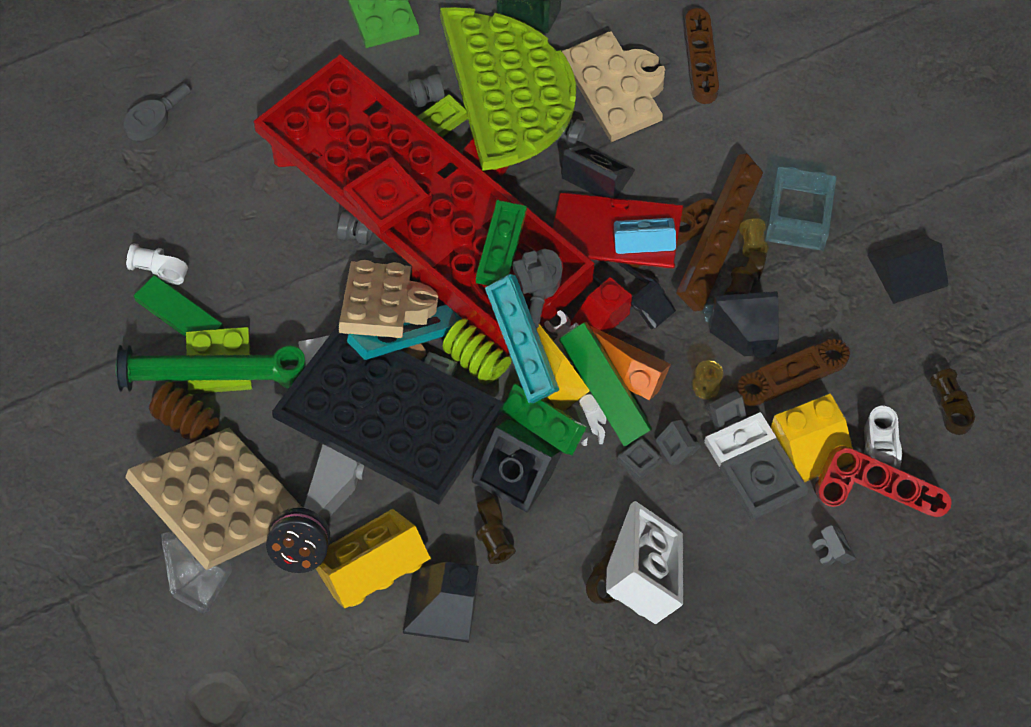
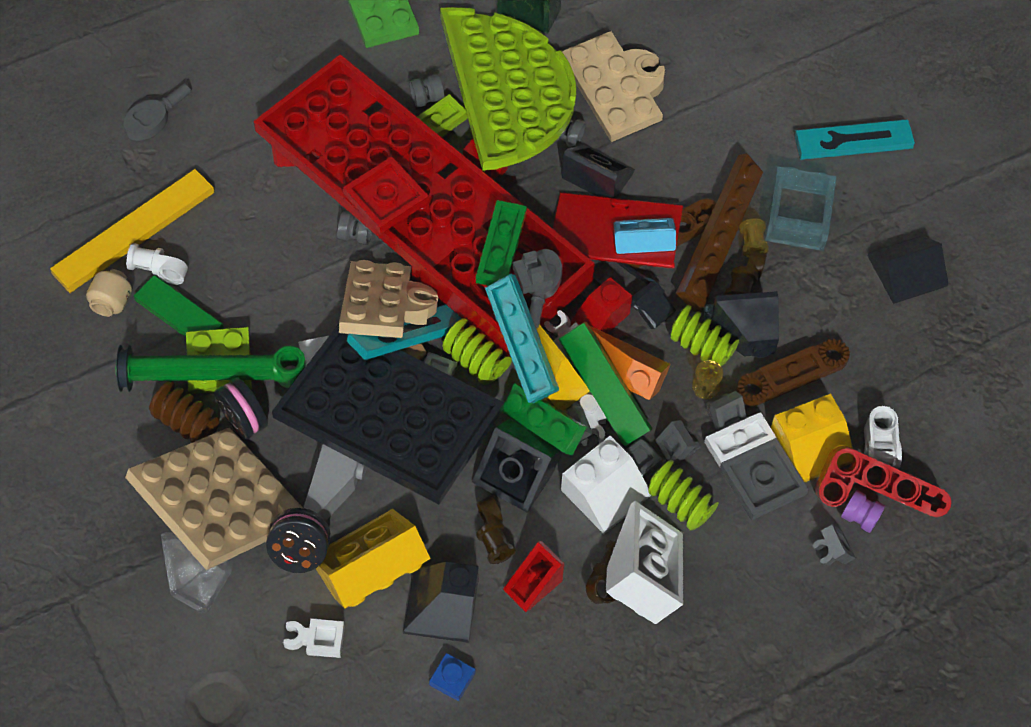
(109, 292): none -> tan head
(133, 228): none -> yellow tile
(241, 408): none -> black head
(321, 637): none -> white plate
(452, 677): none -> blue plate
(535, 577): none -> red slope
(605, 484): none -> white slope
(680, 496): none -> lime piece
(701, 55): reddish brown beam -> none
(701, 338): none -> lime piece
(854, 139): none -> teal tile
(863, 511): none -> medium lavender wheel
(953, 400): dark brown connector -> none

